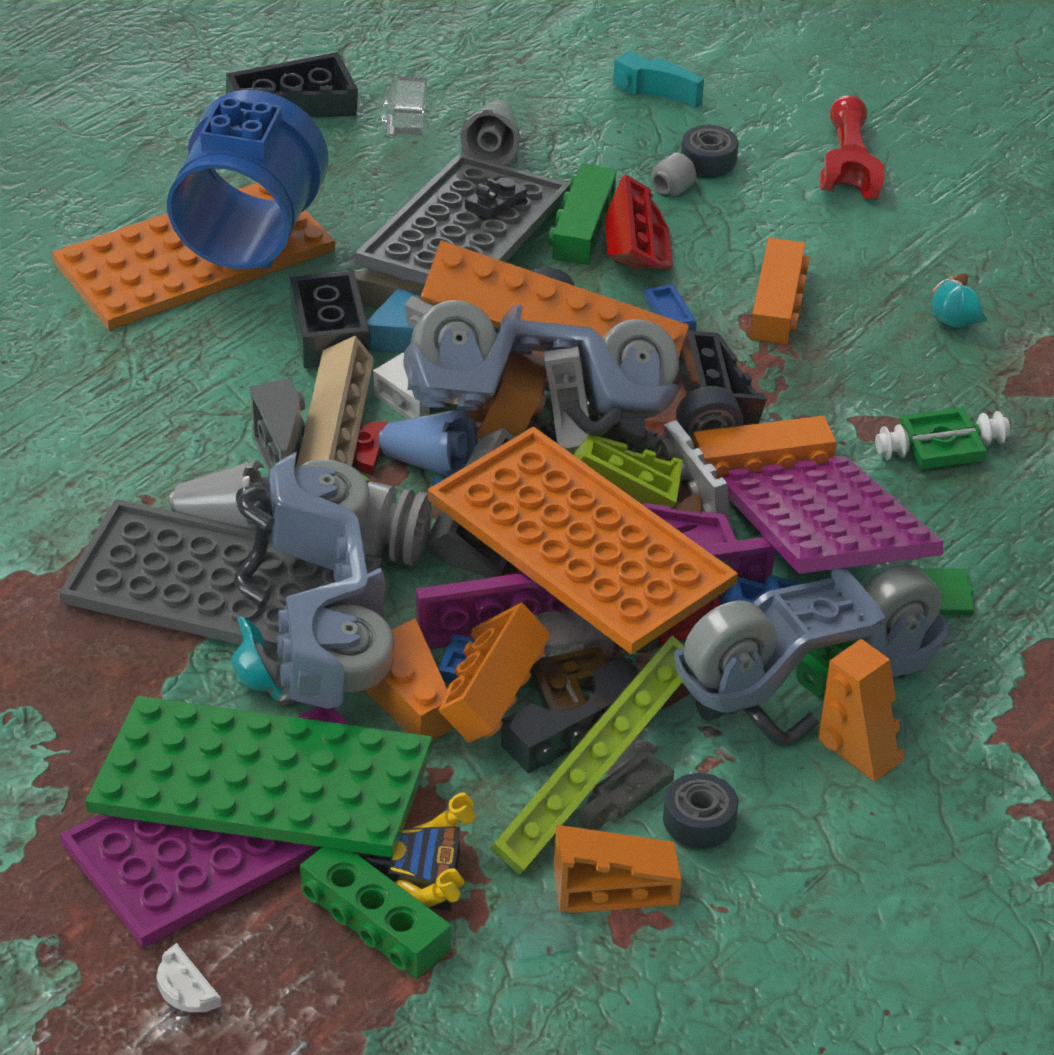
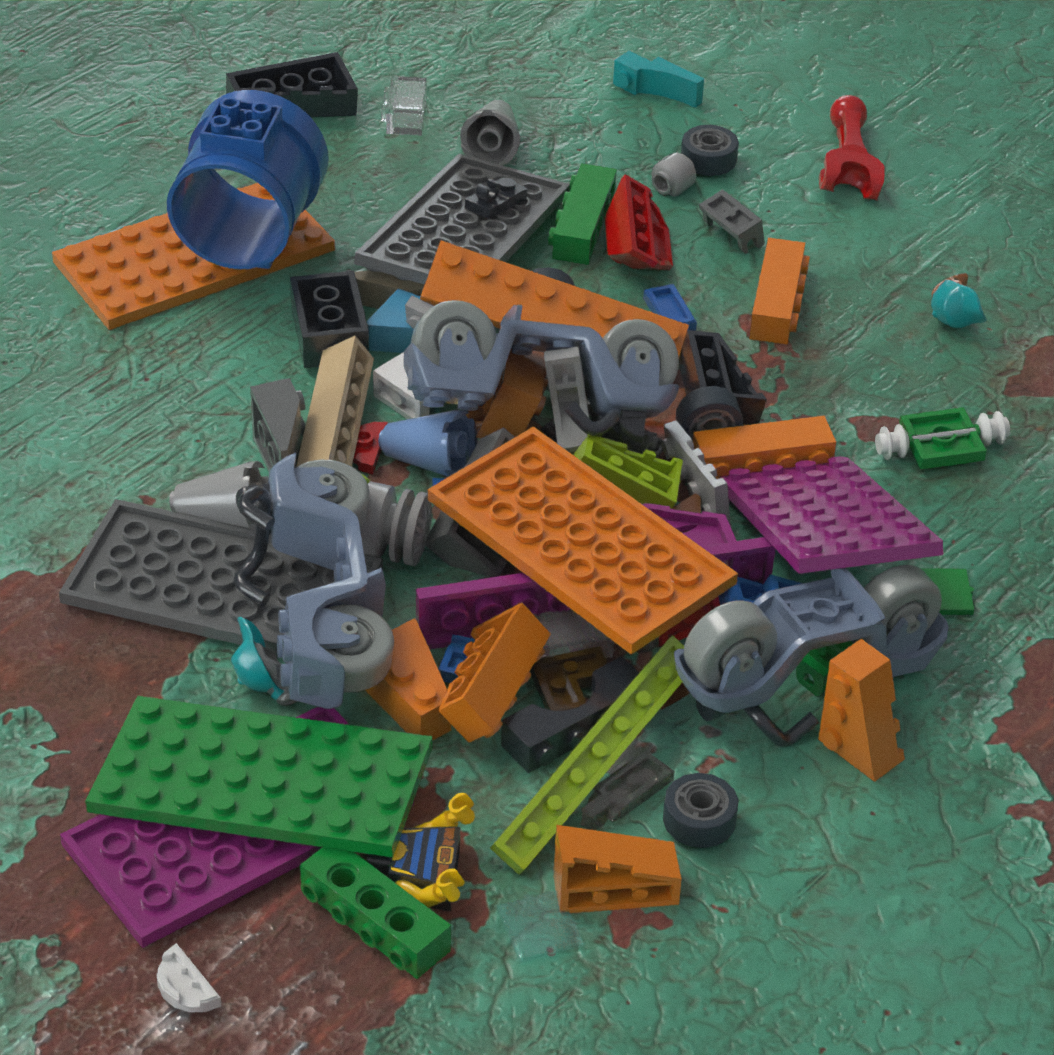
(734, 219): none -> dark grey hinge

